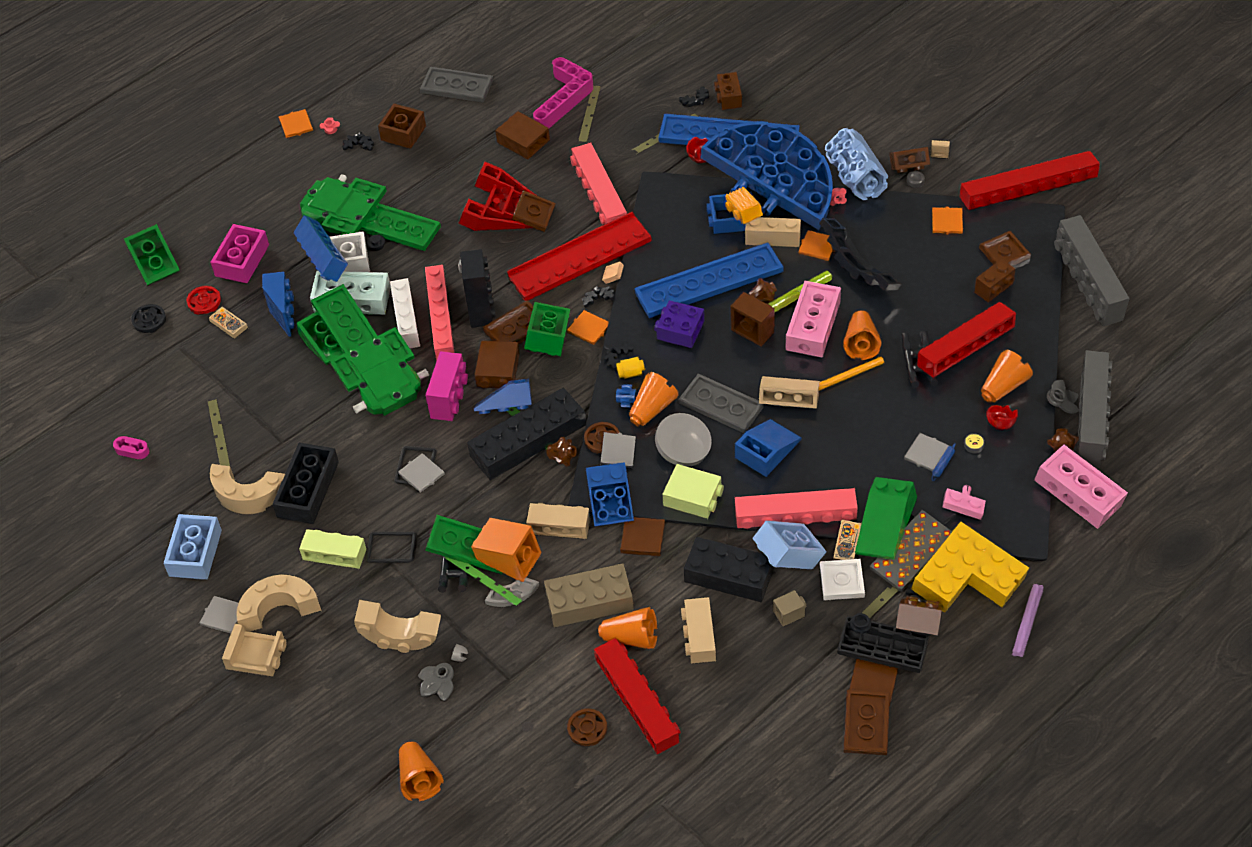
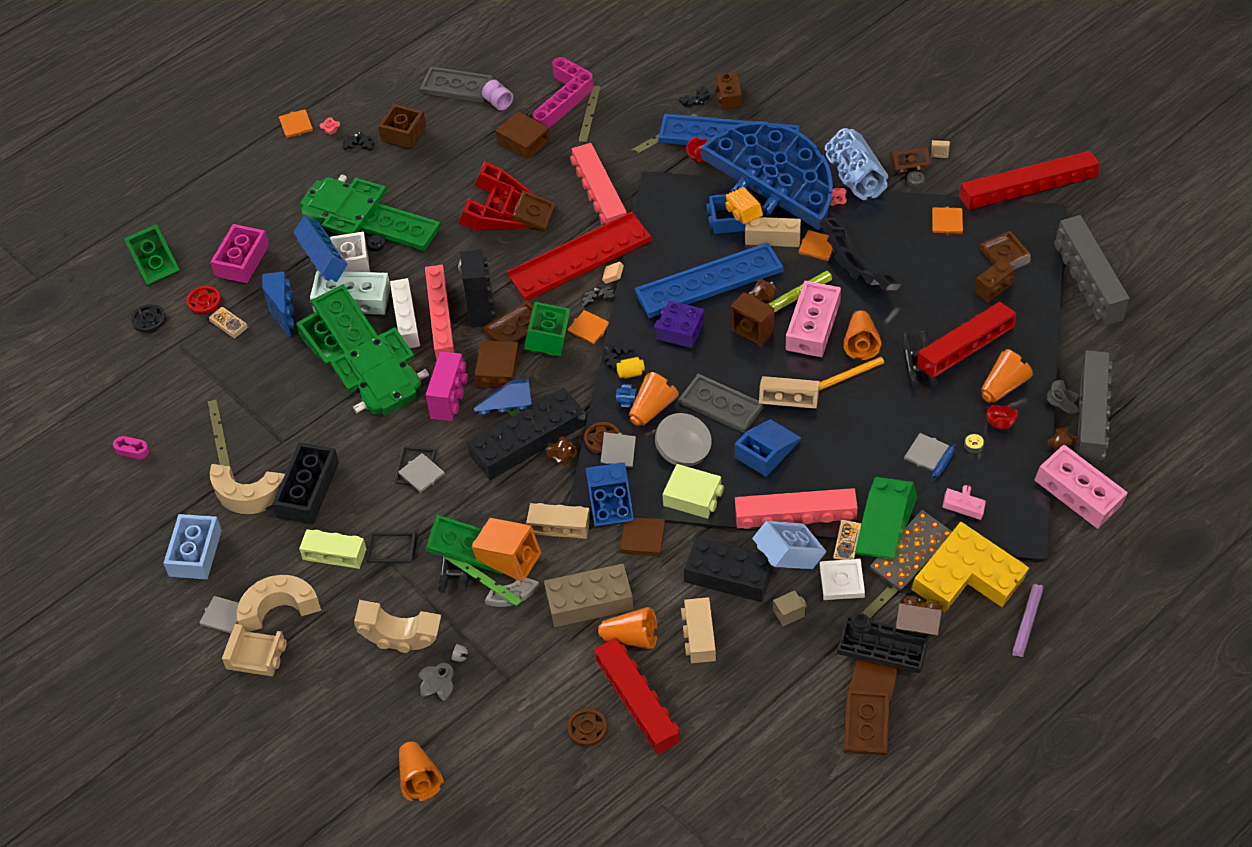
(497, 94): none -> lavender wheel

